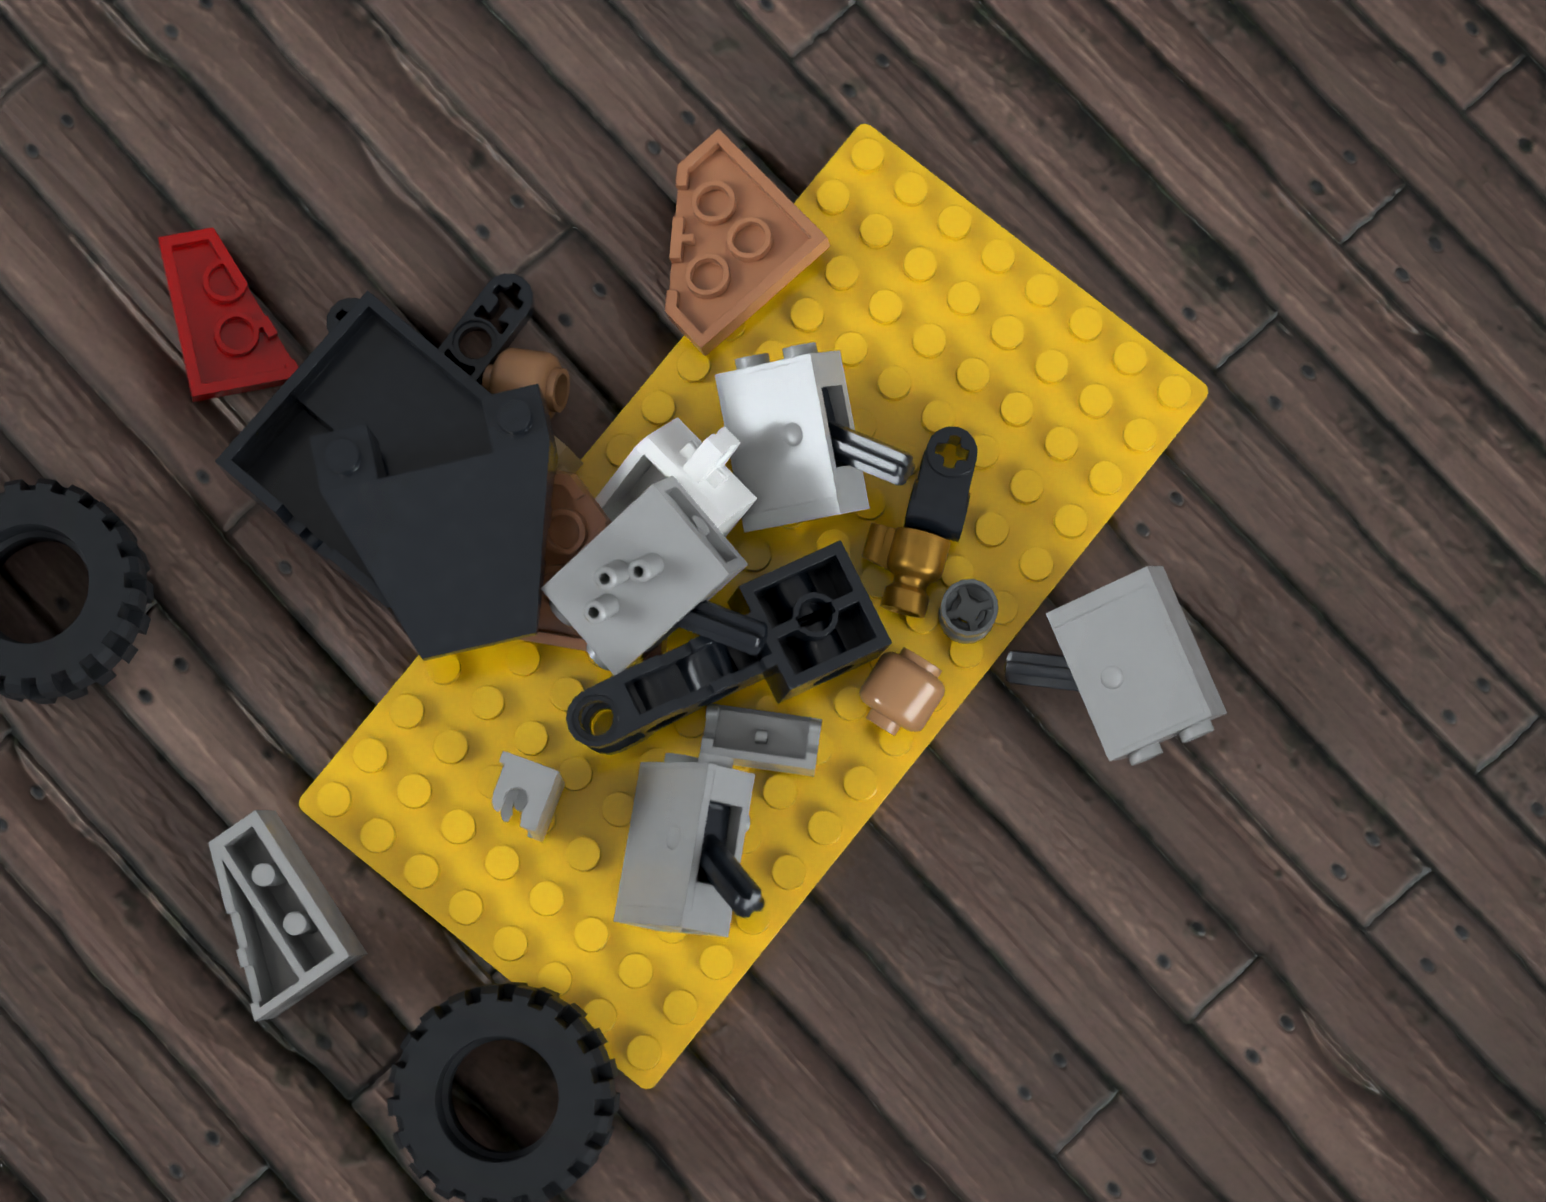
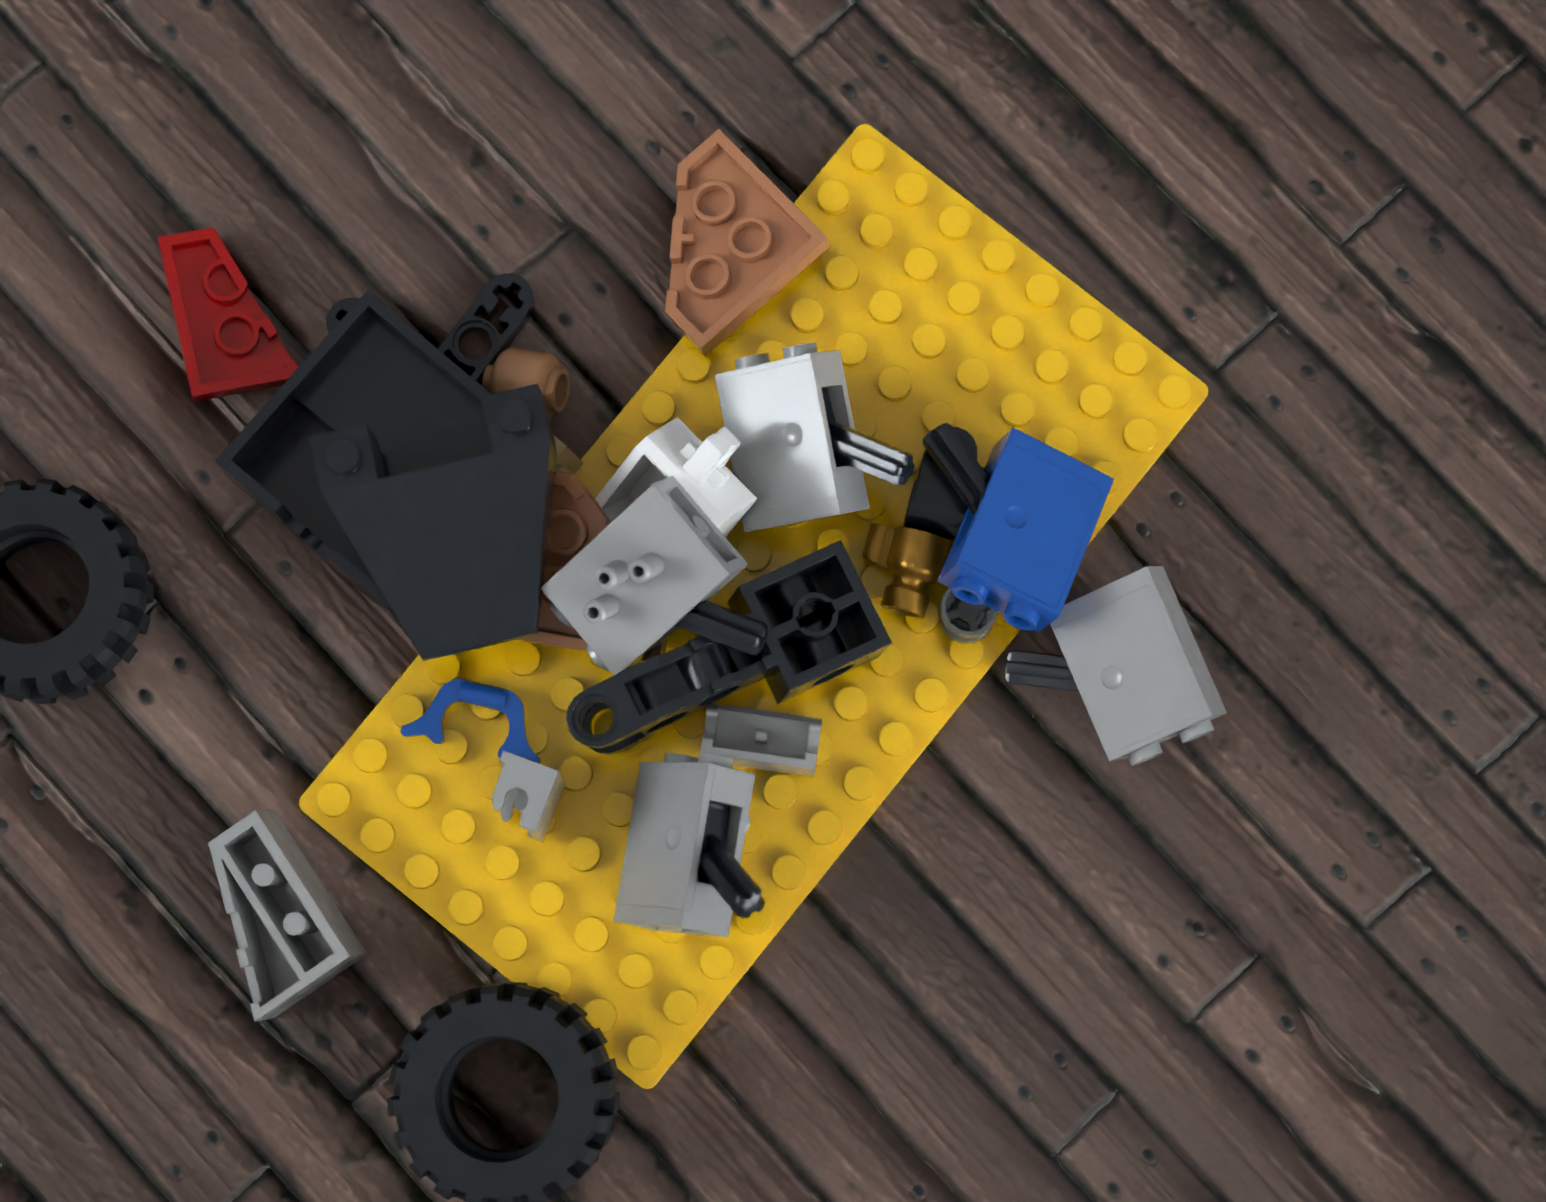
(481, 695): none -> blue helmet
(902, 691): medium nougat head -> none
(1022, 524): none -> blue piece

